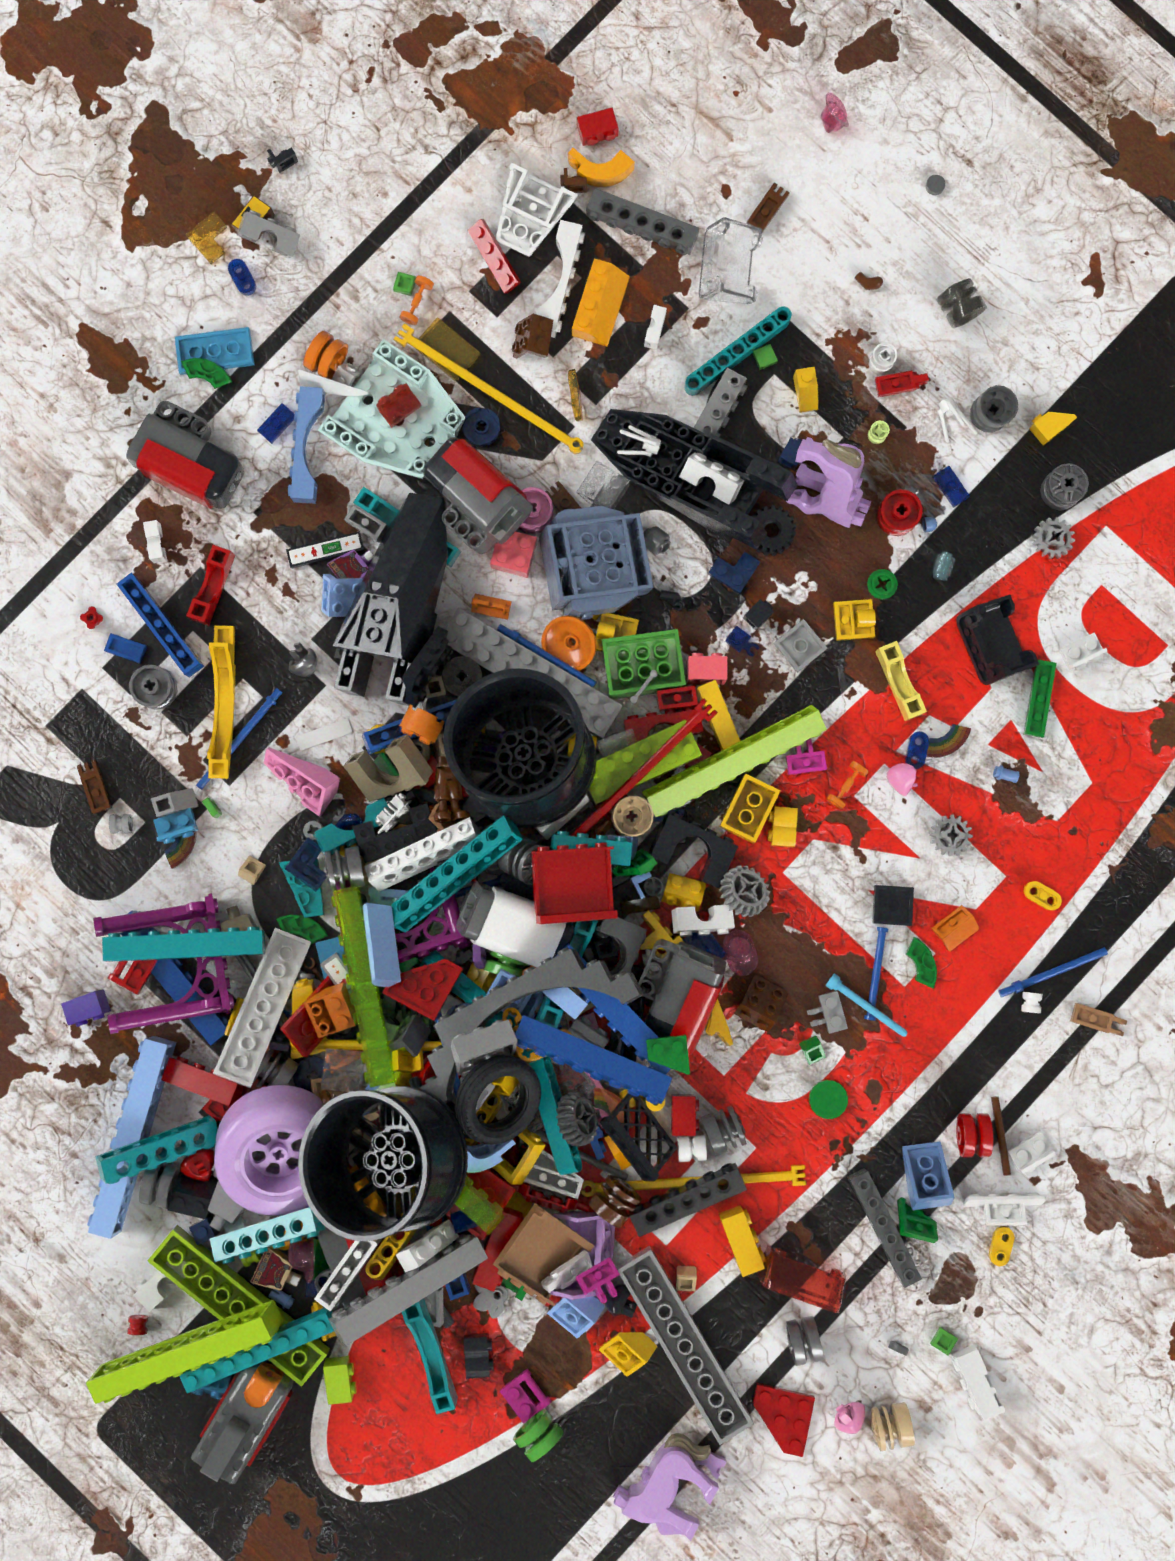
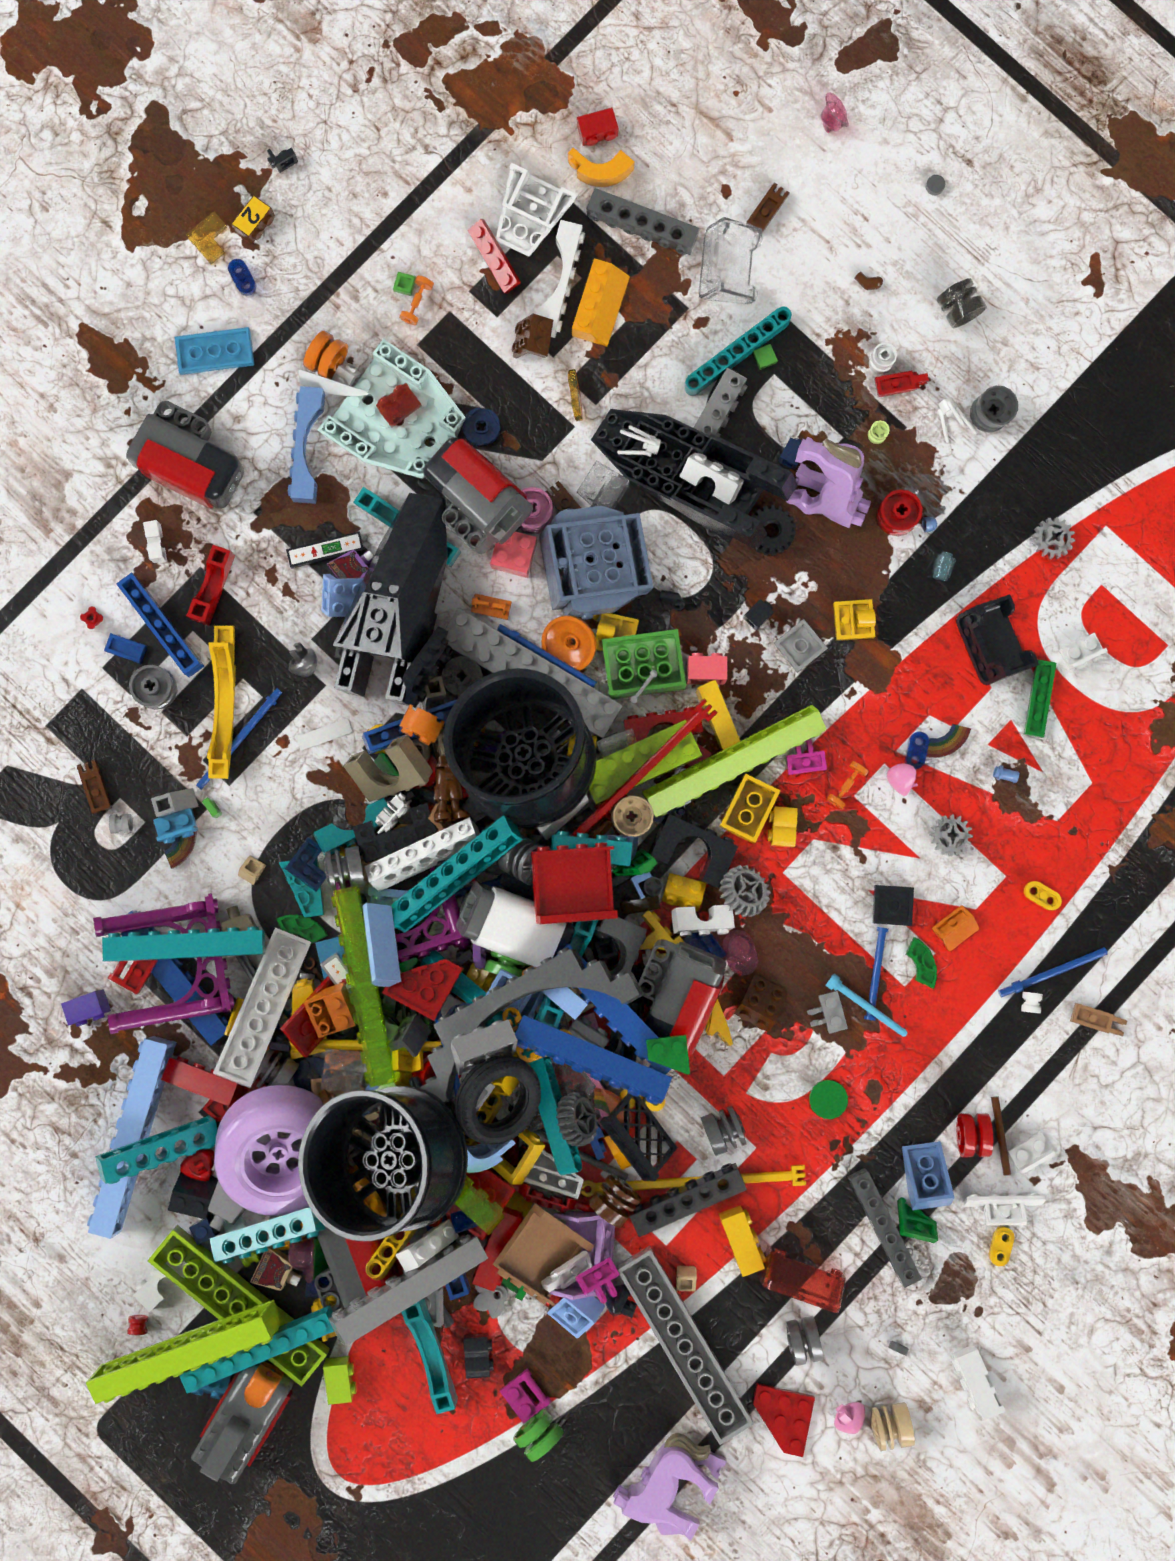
(158, 1185): flat silver wheel -> none
(206, 370): green tile -> none
(276, 423): clear blue plate -> none
(282, 1298): medium blue pin -> none
(284, 238): light grey arch -> none
(309, 832): light grey wheel -> none
(310, 782): bright pink wedge -> none
(345, 1273): white brick -> none
(348, 819): clear blue arm -> none
(366, 523): light grey brick -> none
(451, 345): clear yellow tile -> none
(486, 388): yellow hinge -> none
(575, 184): reddish brown bracket -> none
(628, 1350): yellow slope -> none
(655, 327): white piece -> none
(656, 540): dark grey head -> none
(676, 698): red brick -> none
(684, 1114): red brick -> none
(691, 1148): white wheel -> none
(737, 576): dark blue plate -> none
(739, 640): clear blue plate -> none
(806, 389): yellow slope -> none
(812, 1050): green slope -> none
(883, 575): green gear -> none
(895, 672): light yellow arch -> none
(944, 1341): bright green tile -> none
(951, 486): clear blue plate -> none
(1050, 425): yellow slope -> none
(1059, 496): flat silver wheel -> none

